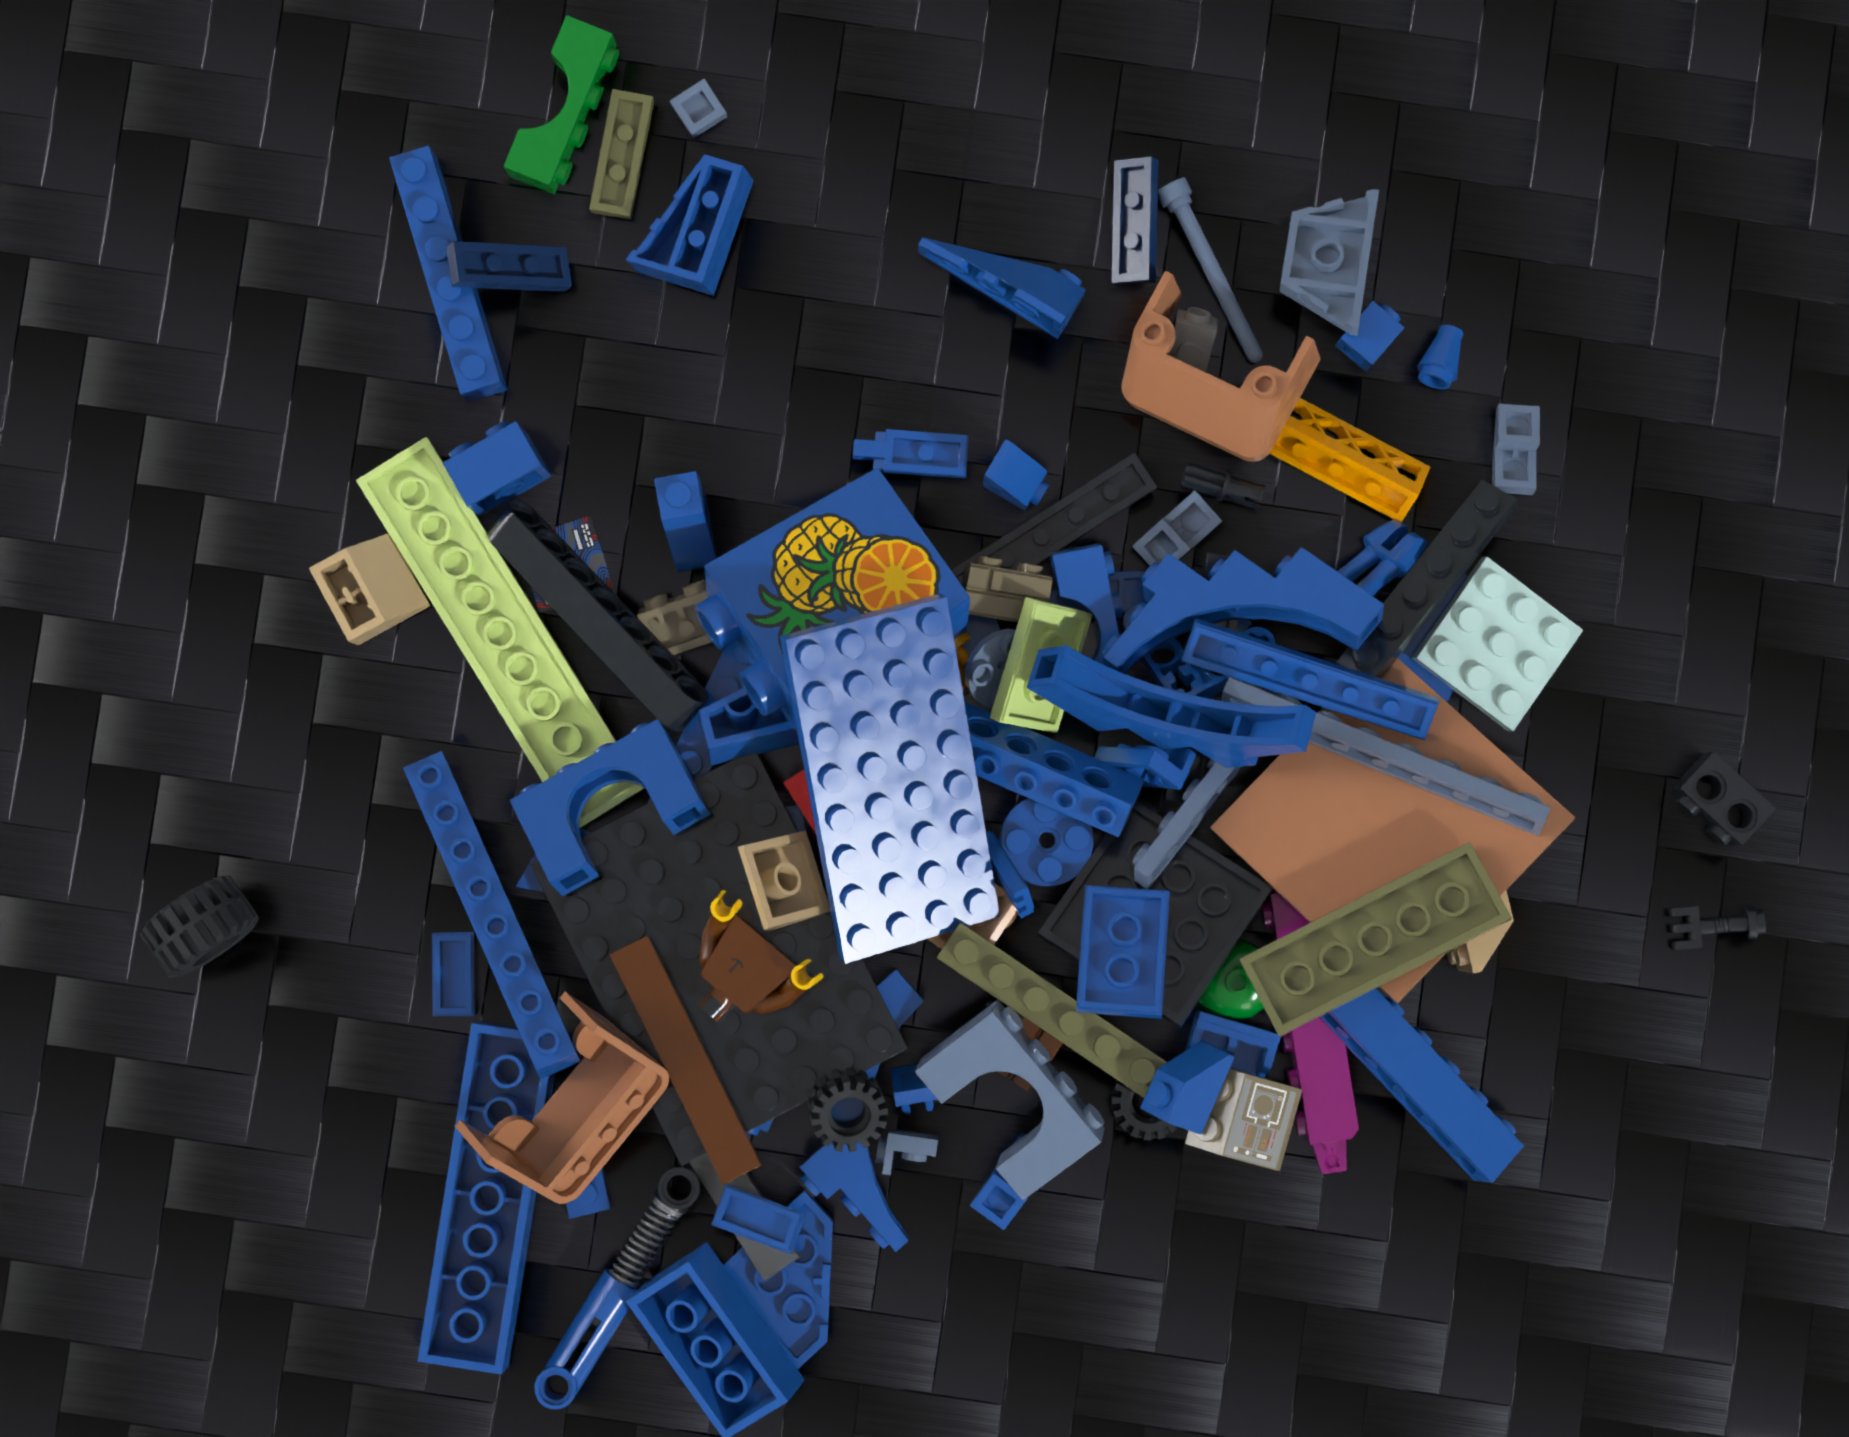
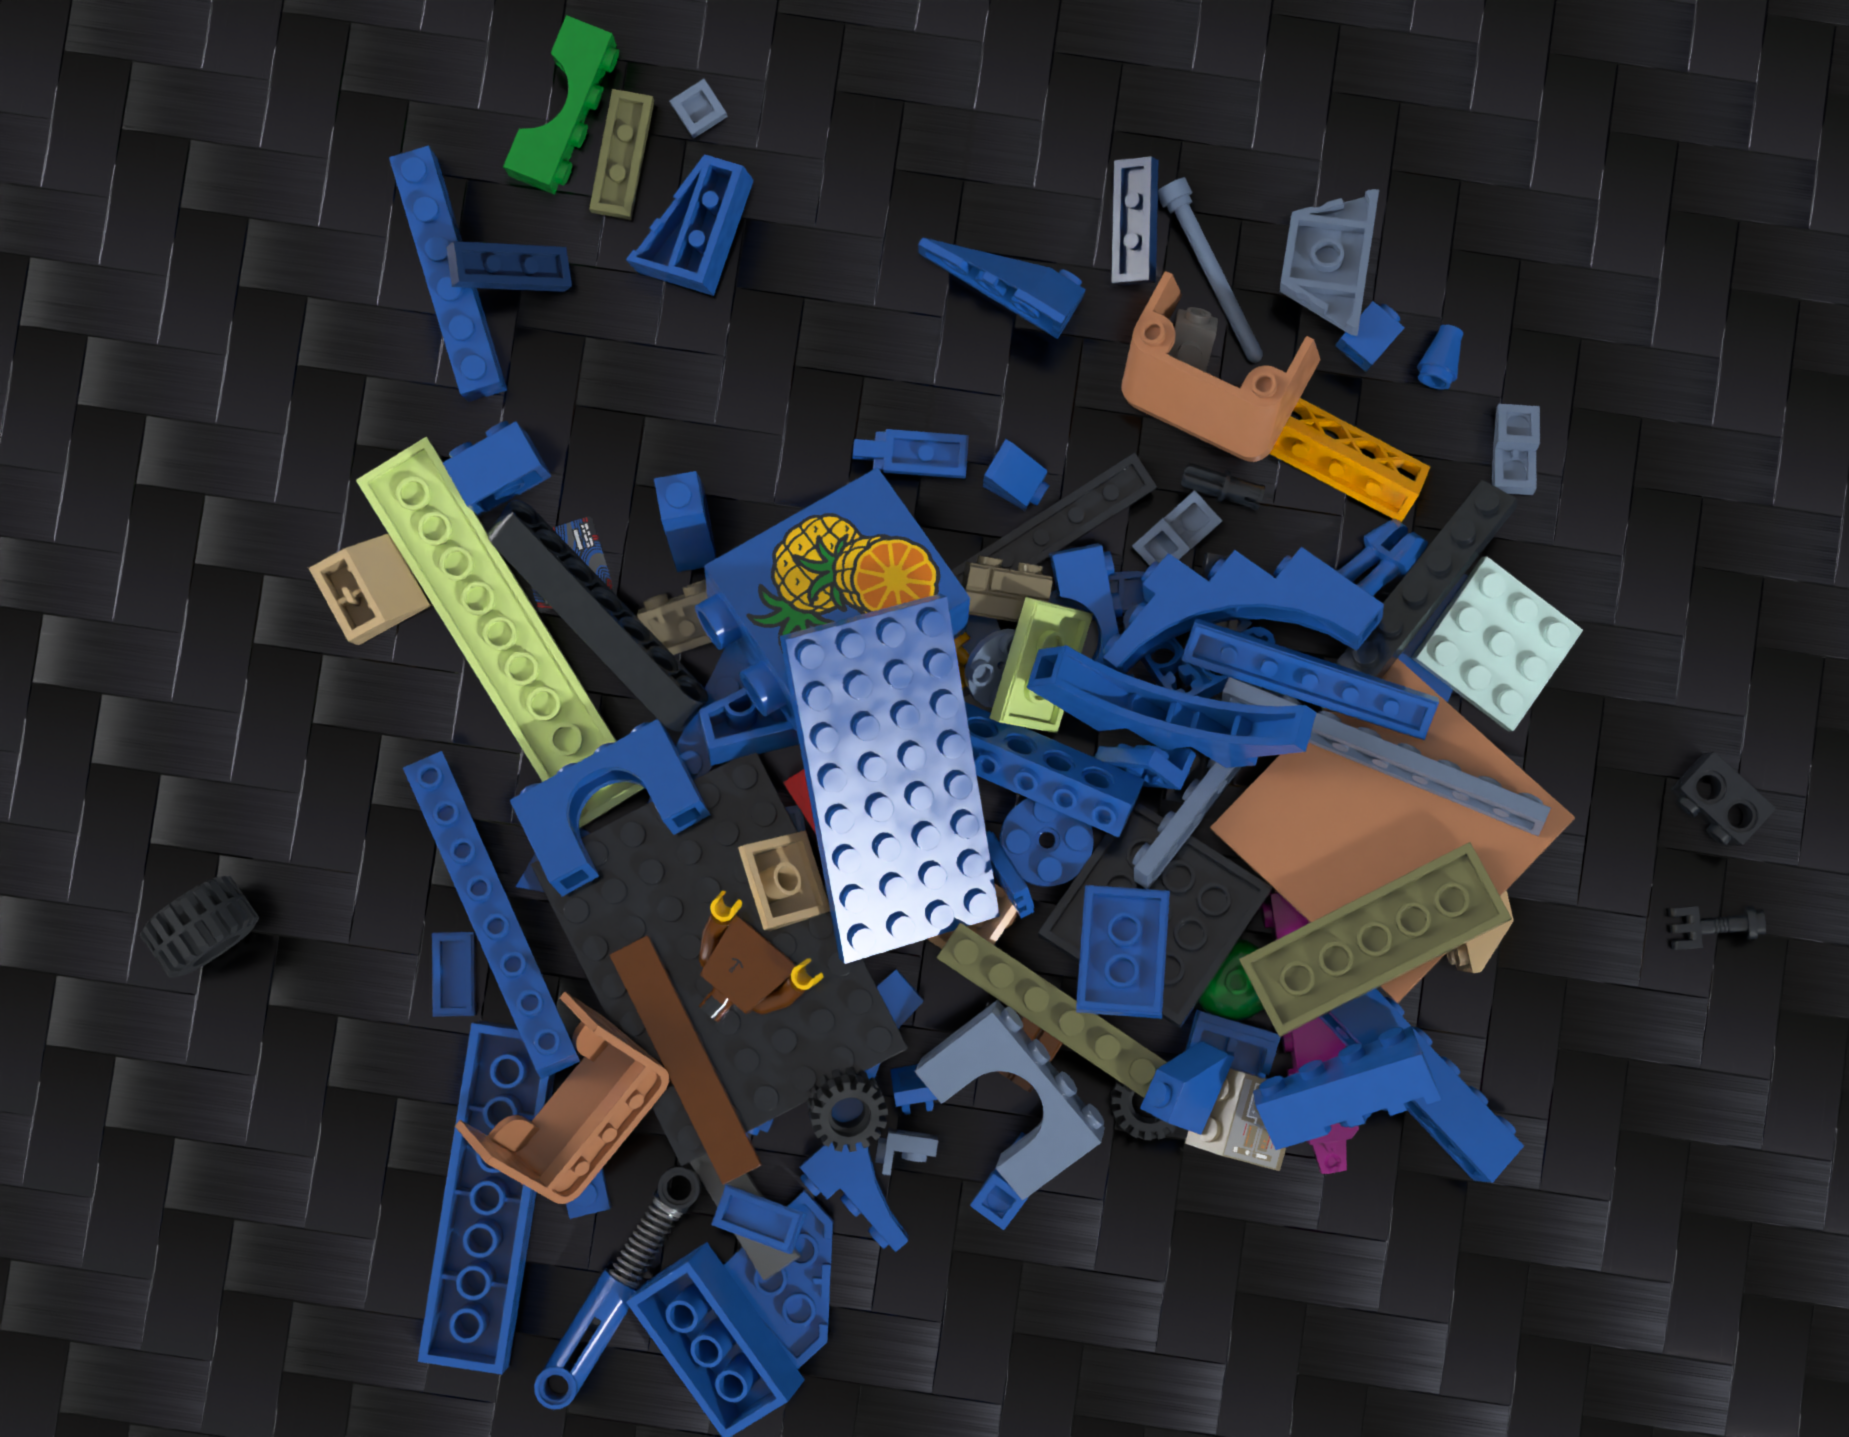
(1346, 1088): none -> blue wedge

